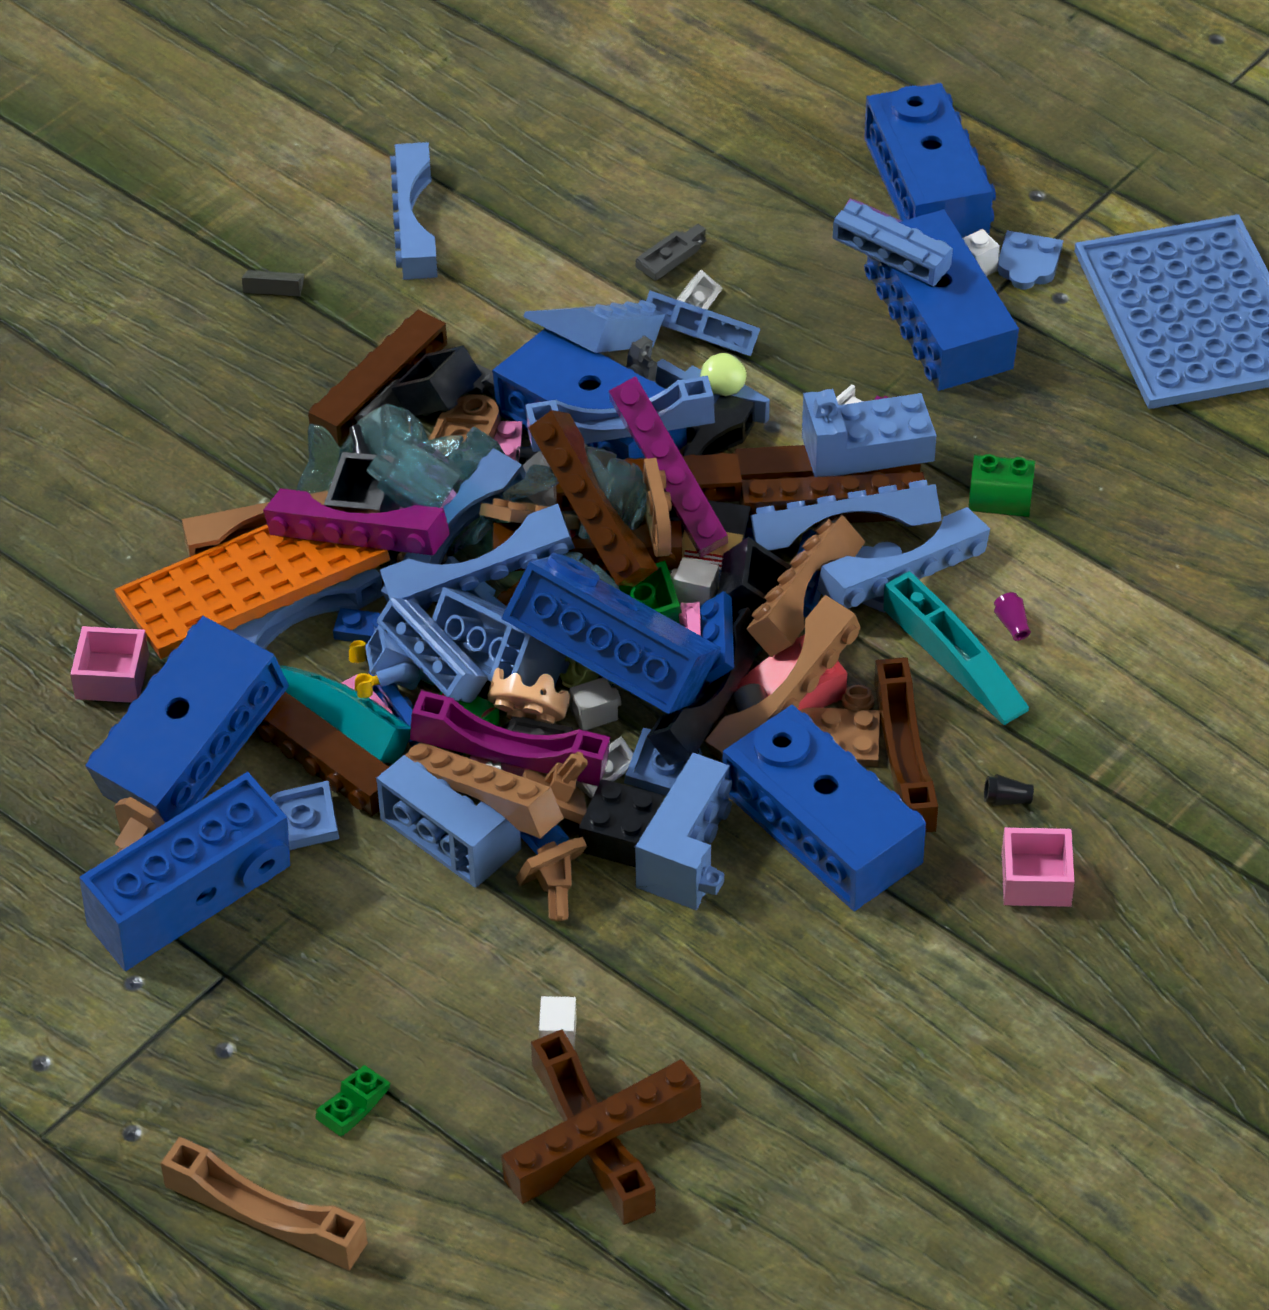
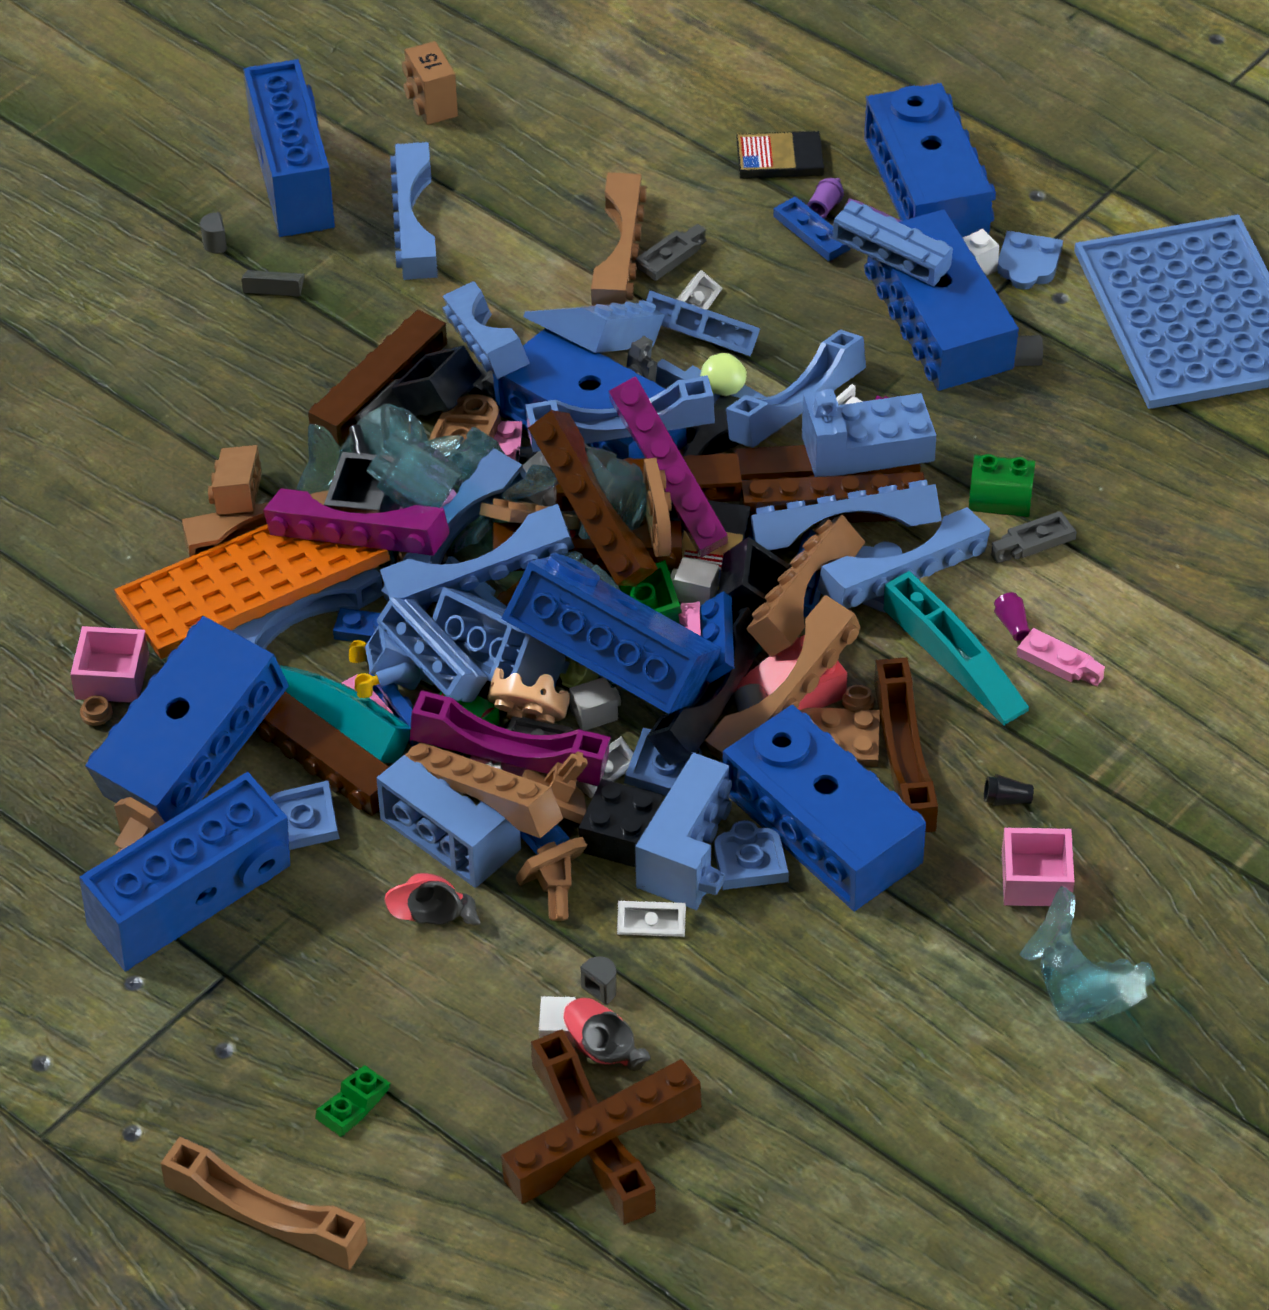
(96, 710): none -> medium nougat plate
(213, 233): none -> dark grey brick
(235, 480): none -> medium nougat brick
(289, 147): none -> blue piece
(430, 83): none -> medium nougat brick
(431, 901): none -> dark grey hair
(495, 347): none -> medium blue arch
(599, 978): none -> dark grey brick
(603, 1034): none -> dark grey hair
(622, 205): none -> medium nougat arch
(651, 918): none -> white slope
(750, 856): none -> medium blue plate
(779, 154): none -> tile
(809, 228): none -> blue plate
(827, 195): none -> medium lavender piece
(835, 363): none -> medium blue arch
(1029, 351): none -> dark grey brick
(1033, 537): none -> dark grey hinge
(1060, 658): none -> bright pink hinge
(1075, 984): none -> clear light blue hips

